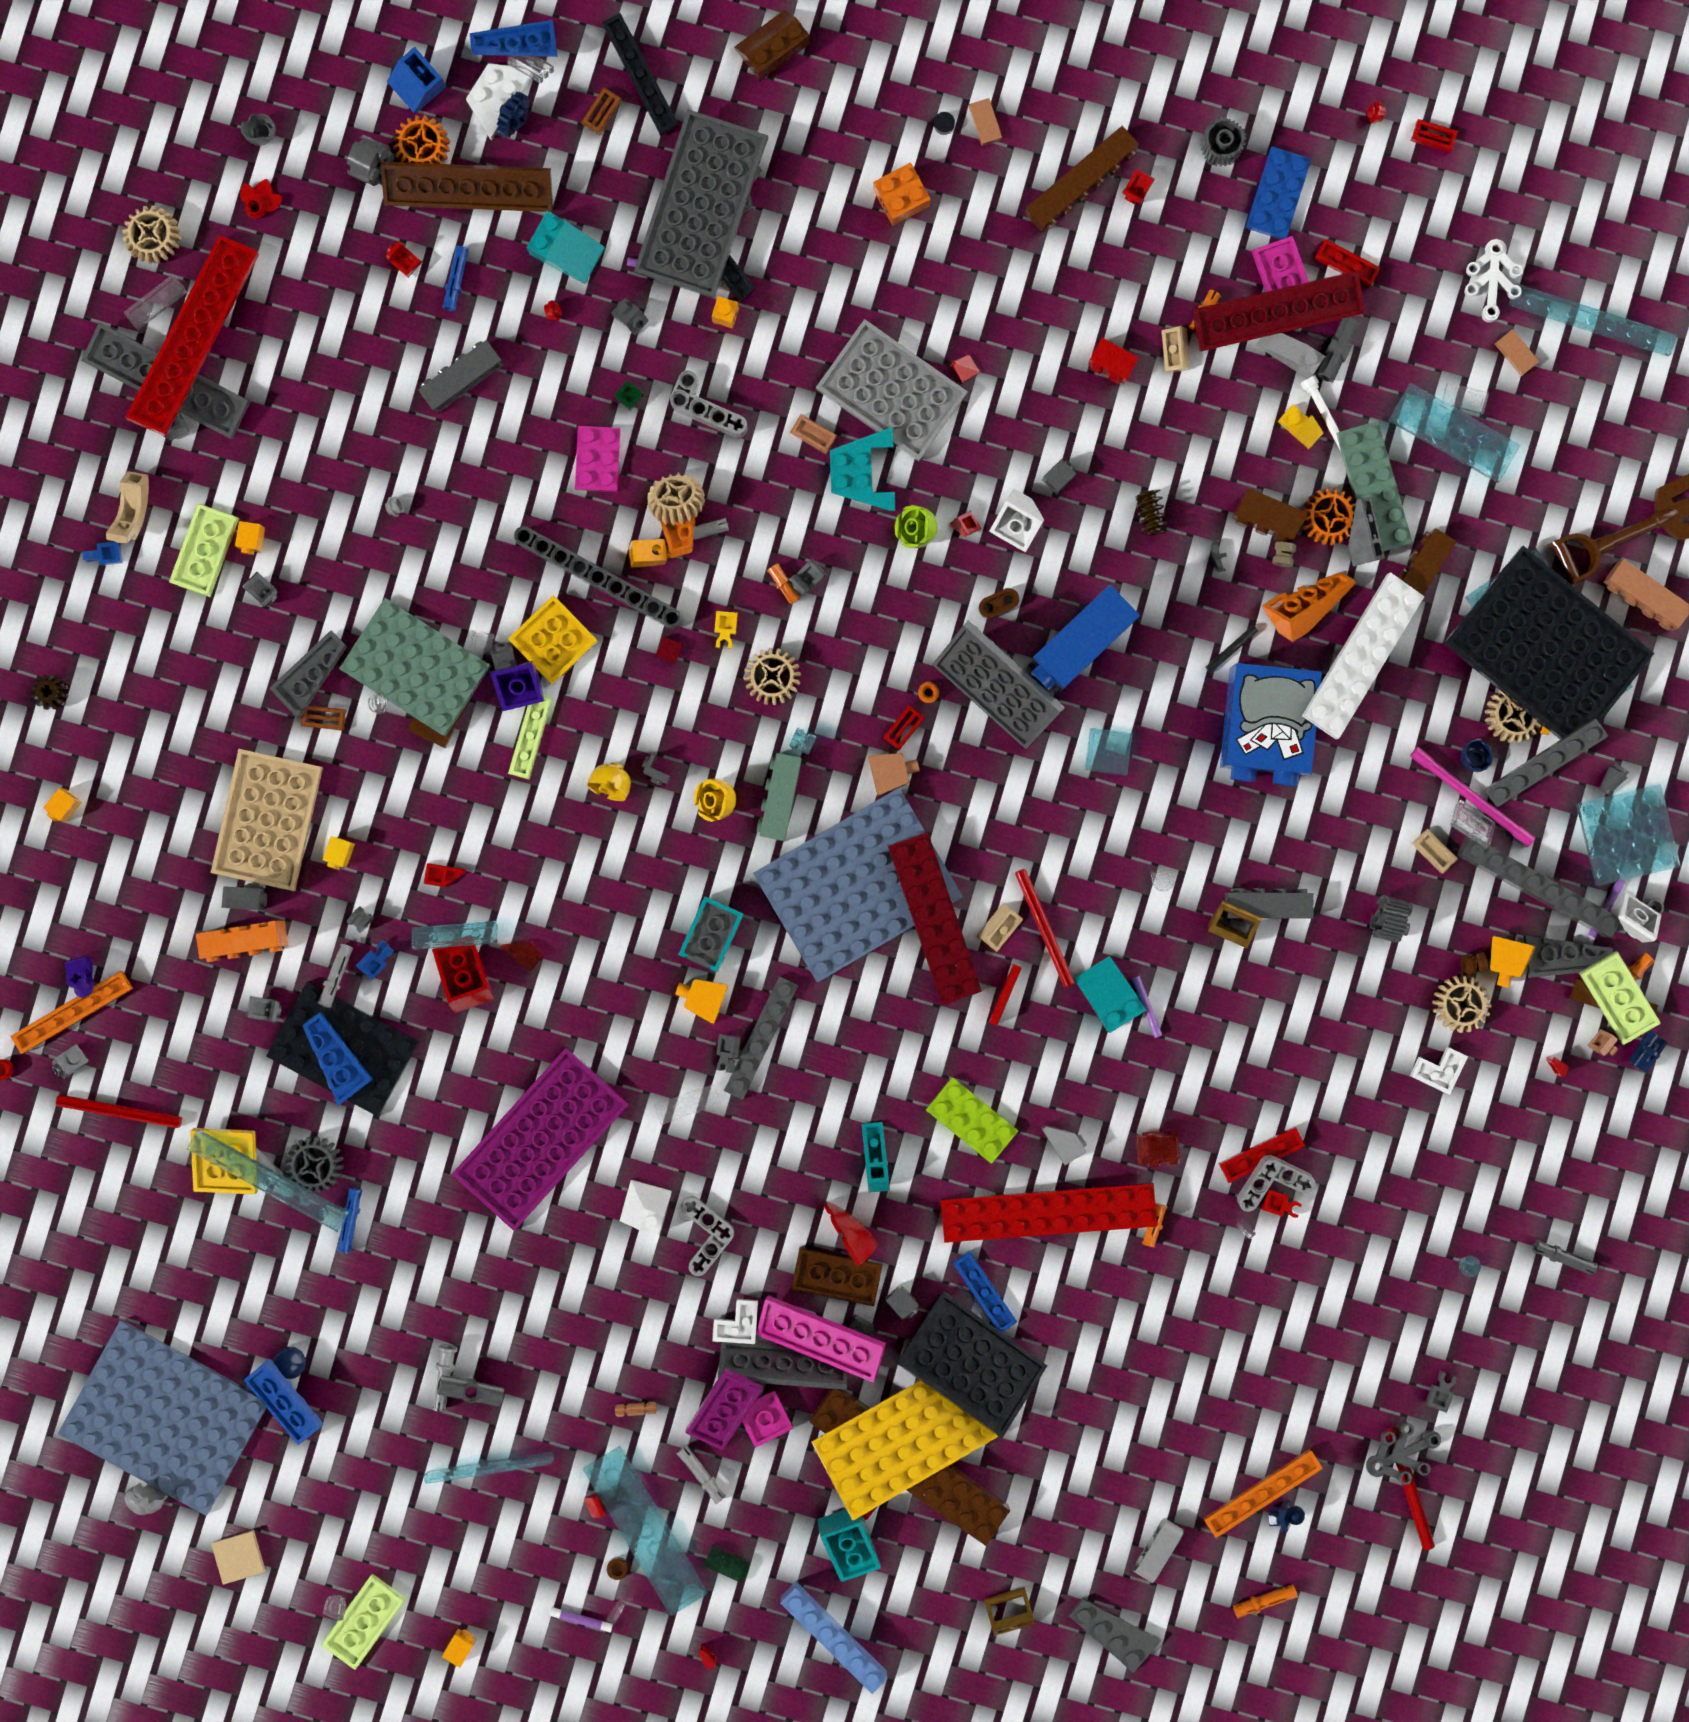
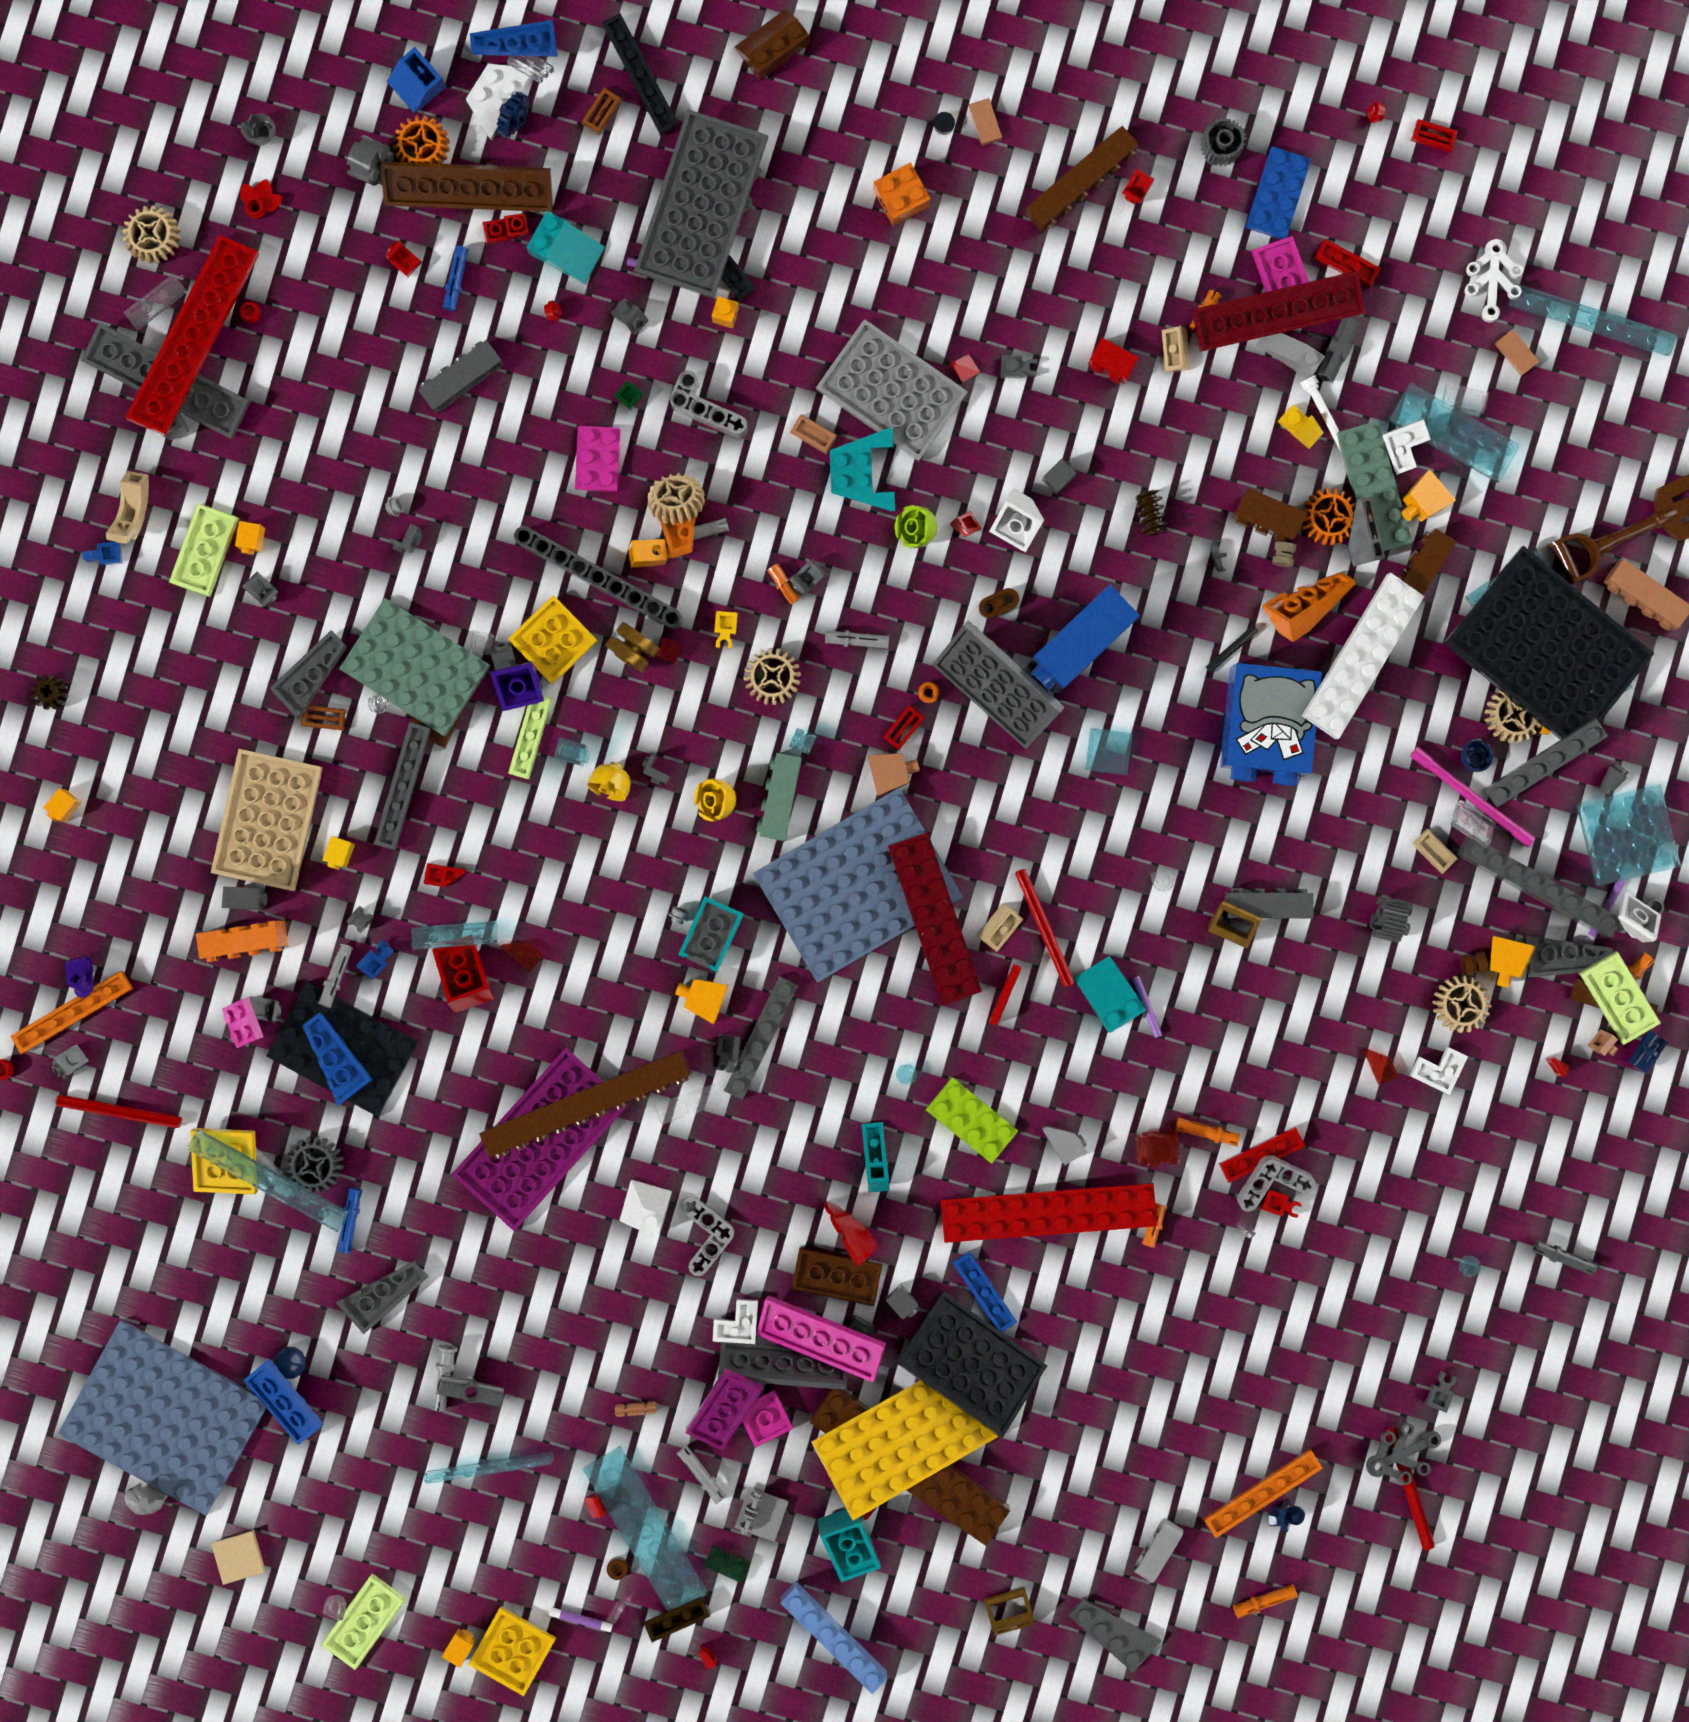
(242, 1022): none -> dark pink plate
(250, 312): none -> red plate
(380, 1297): none -> dark grey wing
(402, 786): none -> dark grey plate
(412, 538): none -> dark grey bracket
(505, 229): none -> red slope
(512, 1651): none -> yellow plate
(572, 752): none -> clear light blue slope
(585, 1103): none -> reddish brown brick
(631, 648): none -> pearl gold wheel
(677, 1619): none -> dark brown slope
(679, 915): none -> light grey plate
(761, 1514): none -> light grey hinge
(856, 639): none -> light grey pin
(906, 1074): none -> clear light blue plate
(1013, 366): none -> dark grey plate
(1204, 1131): none -> orange pin
(1381, 1066): none -> clear red tile
(1399, 443): none -> white plate
(1426, 498): none -> light orange torso

